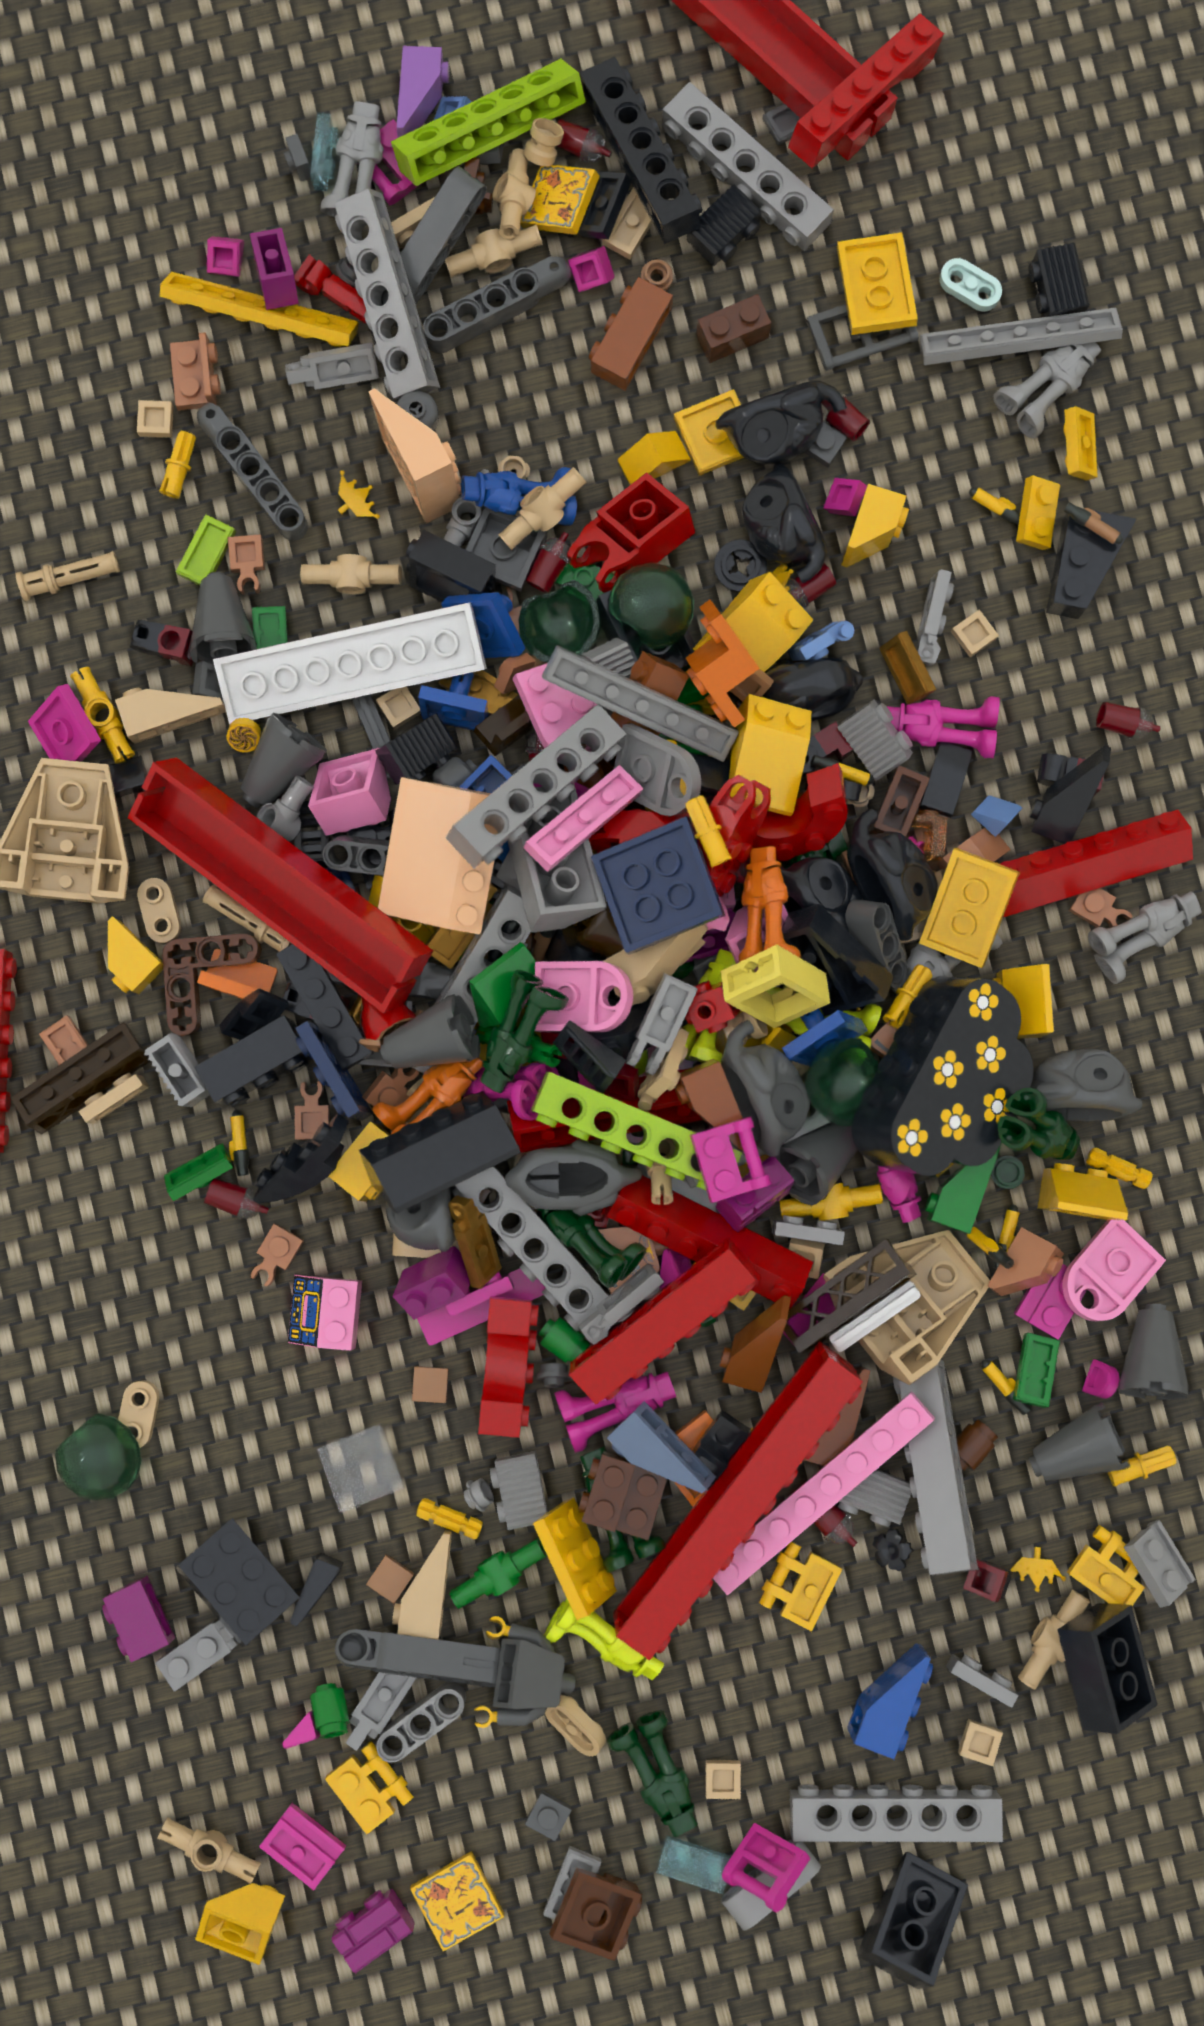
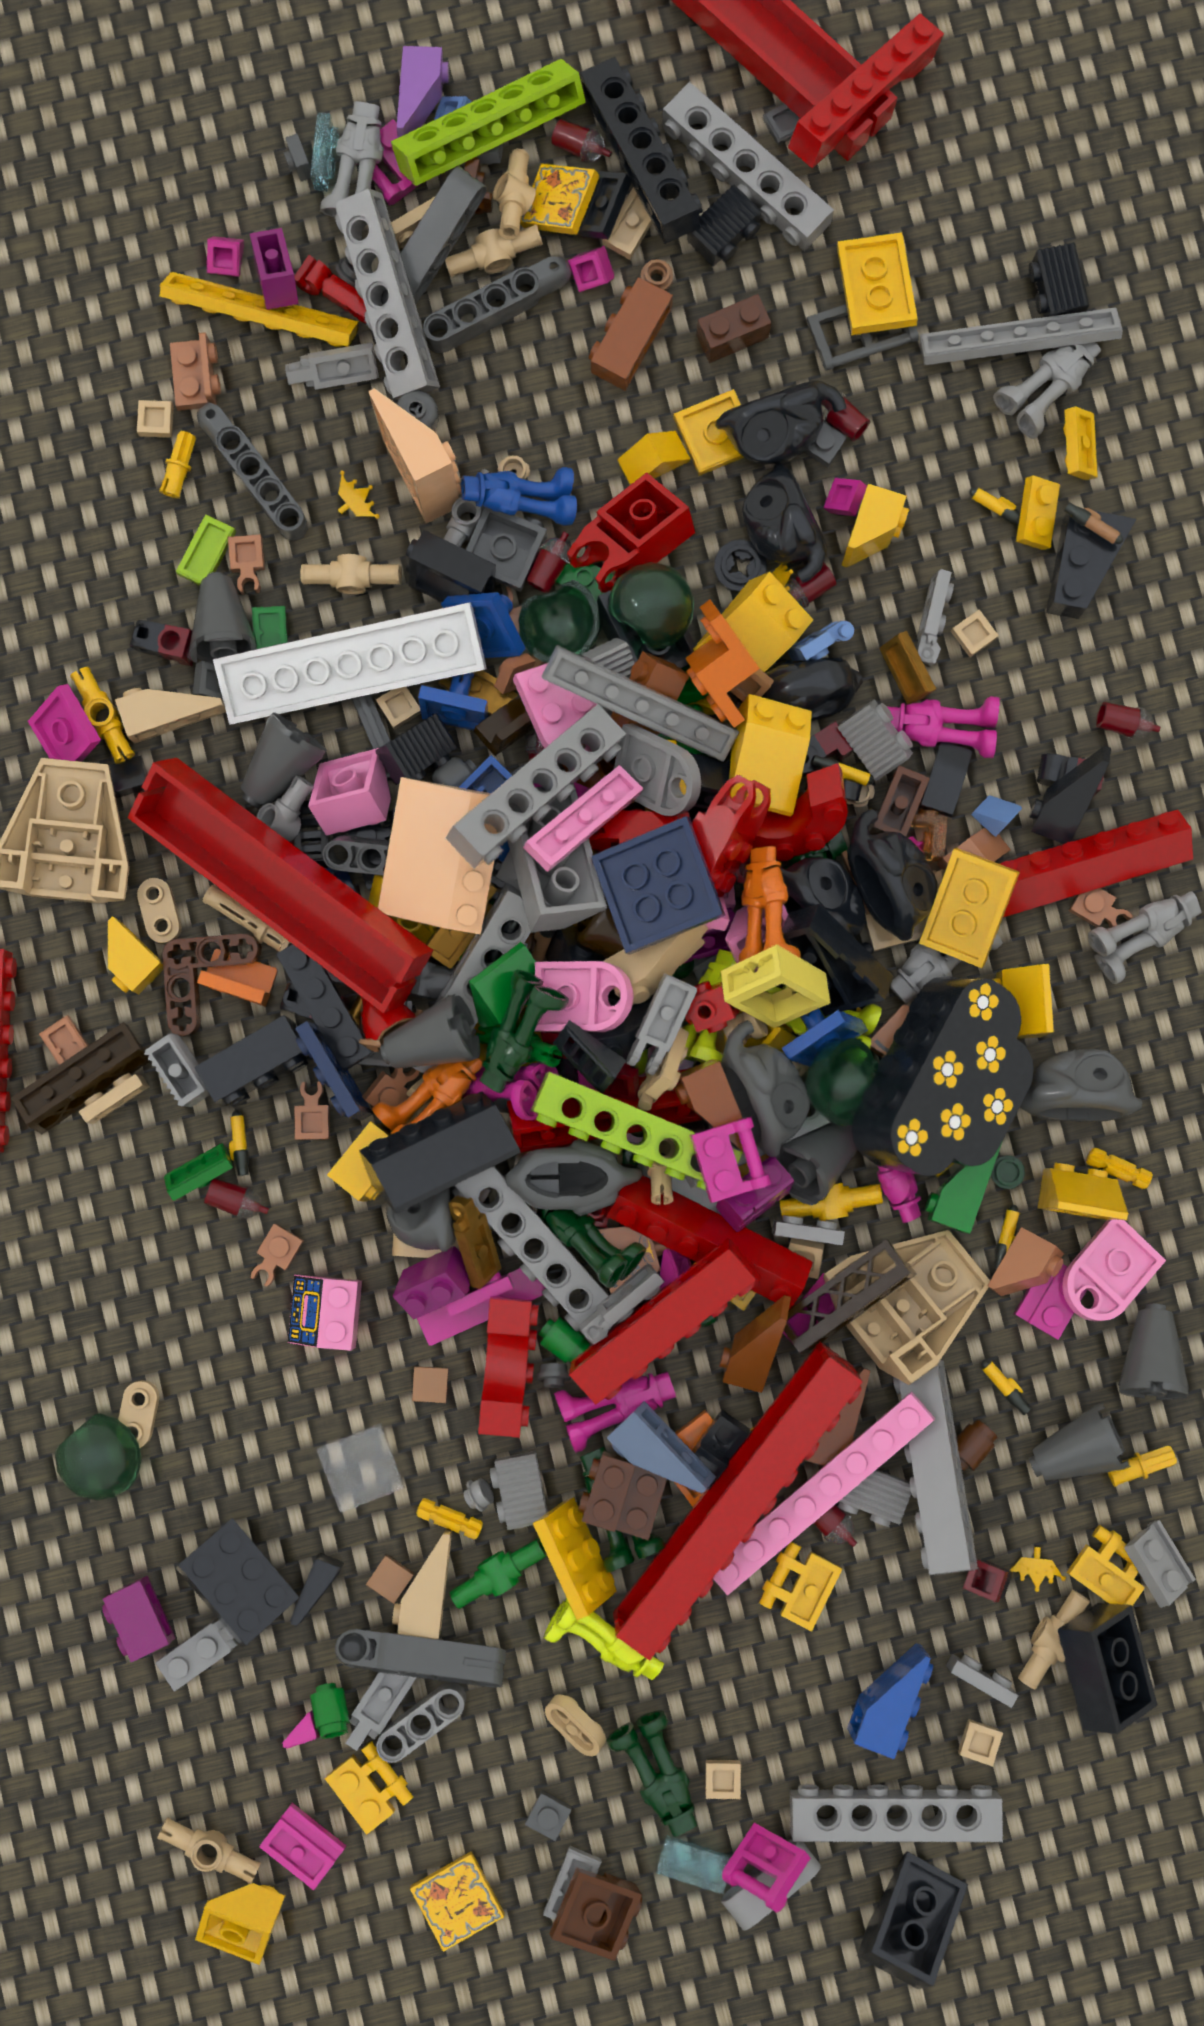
(48, 575): tan pin -> none
(243, 735): tile -> none
(253, 1014): black slope -> none
(302, 1166): black slope -> none
(372, 1929): magenta brick -> none
(527, 1677): dark grey torso -> none
(542, 145): tan wheel -> none
(542, 508): tan pin -> none
(707, 831): yellow axle -> none
(874, 1316): white axle -> none
(876, 931): dark grey beam -> none
(891, 1550): black plant -> none
(900, 1007): yellow axle -> none
(972, 283): light aqua plate -> none
(990, 1247): piece -> none
(1036, 1370): green plate -> none
(1052, 1133): dark green piece -> none
(1101, 1380): dark pink tile -> none

